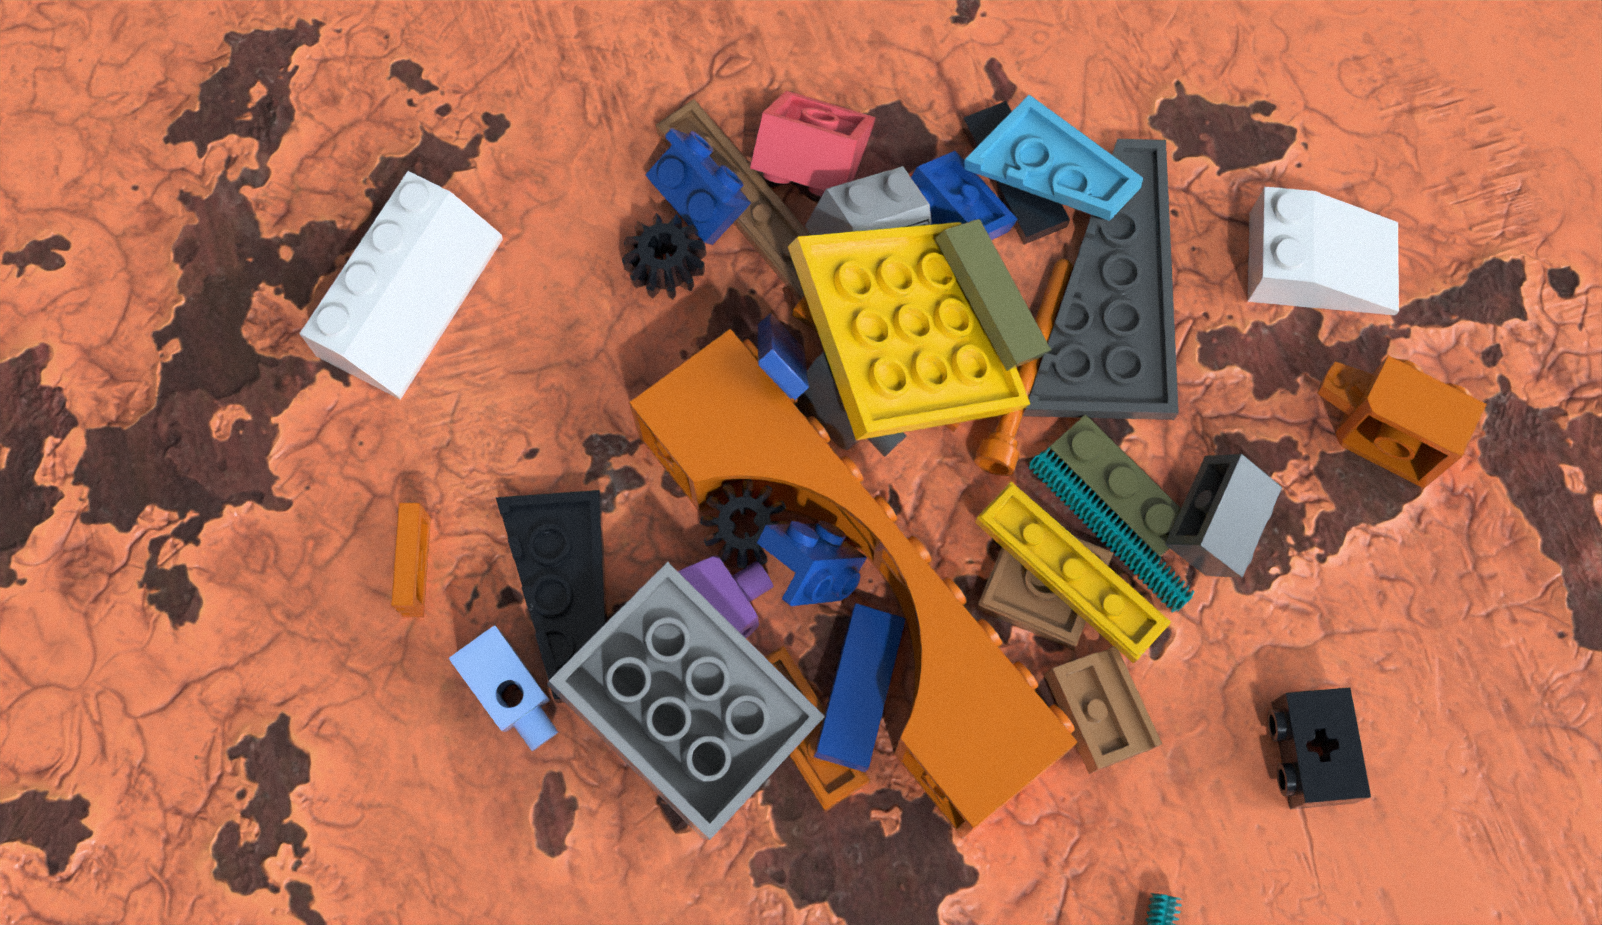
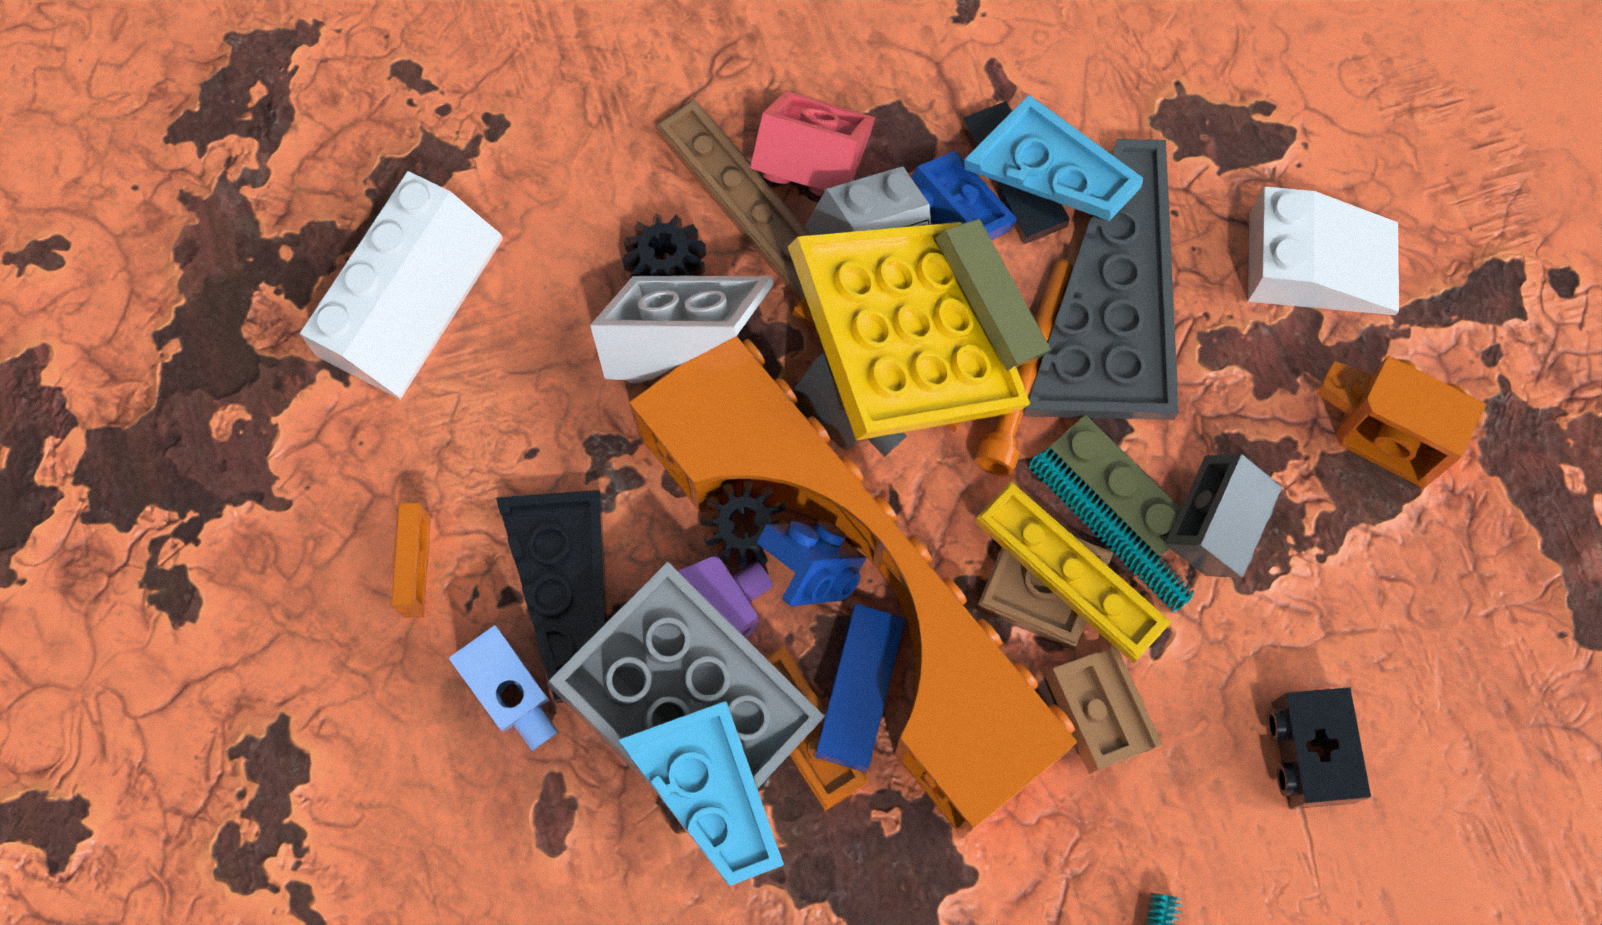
(670, 320): none -> white slope
(698, 186): blue bracket -> none
(709, 789): none -> medium azure wing
(782, 357): blue tile -> none

